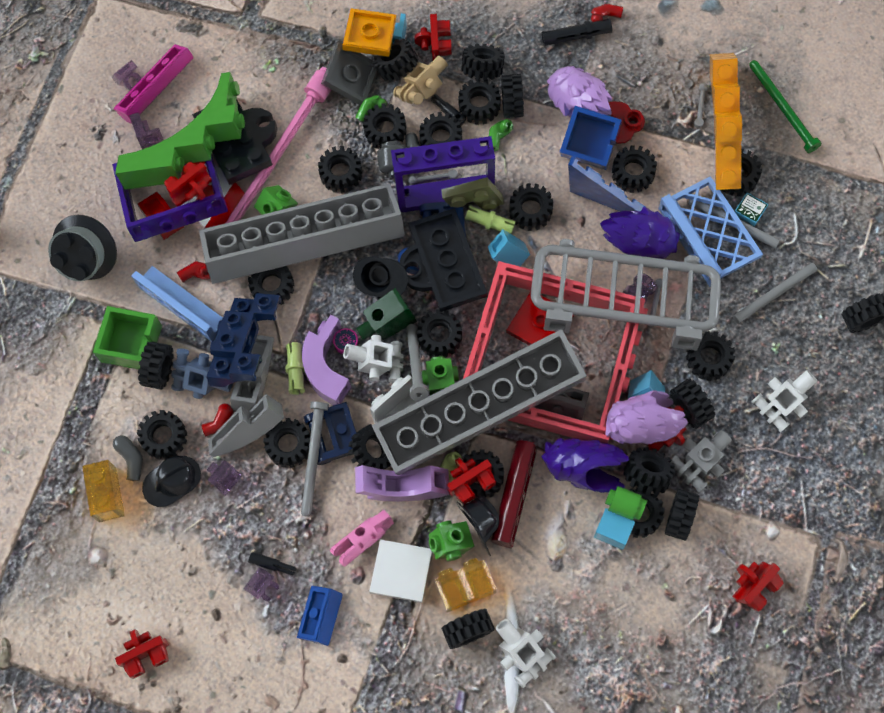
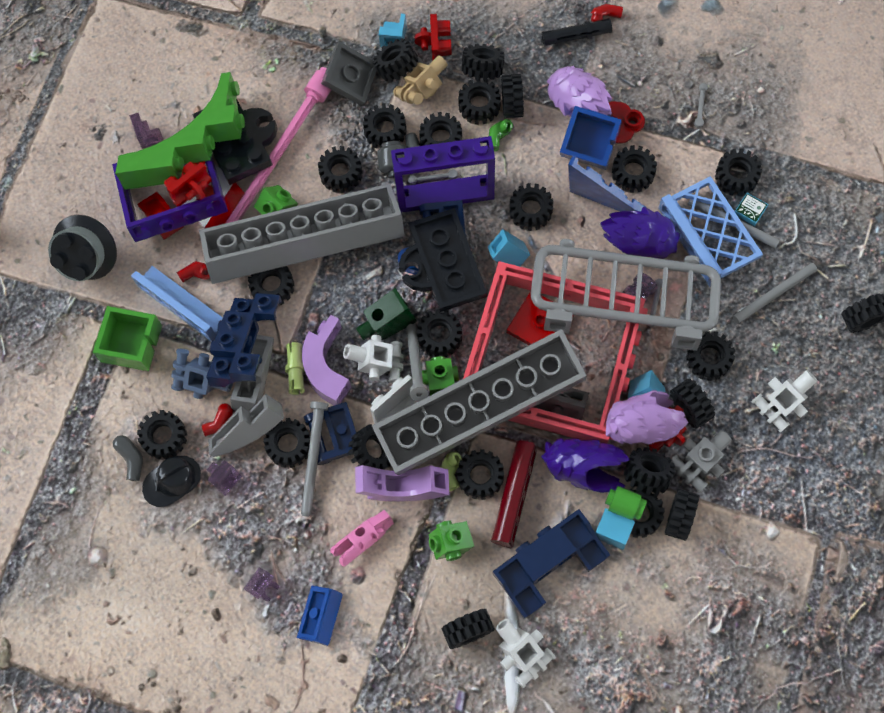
(103, 491): clear yellow brick -> none
(125, 73): clear purple tile -> none
(153, 648): red hips -> none
(154, 82): dark pink brick -> none
(155, 365): black tyre -> none
(269, 563): black piece -> none
(344, 337): tile -> none
(367, 104): bright green arm -> none
(369, 32): light orange plate -> none
(379, 276): black piece -> none
(401, 571): white tile -> none
(447, 108): black piece -> none
(460, 486): red hips -> none
(464, 585): clear yellow brick -> none
(480, 191): olive plate -> none
(482, 517): black piece -> none
(489, 219): yellowish green pin -> none
(546, 554): none -> dark blue bracket
(726, 120): light orange arch -> none
(754, 580): red hips -> none
(811, 143): green bar -> none

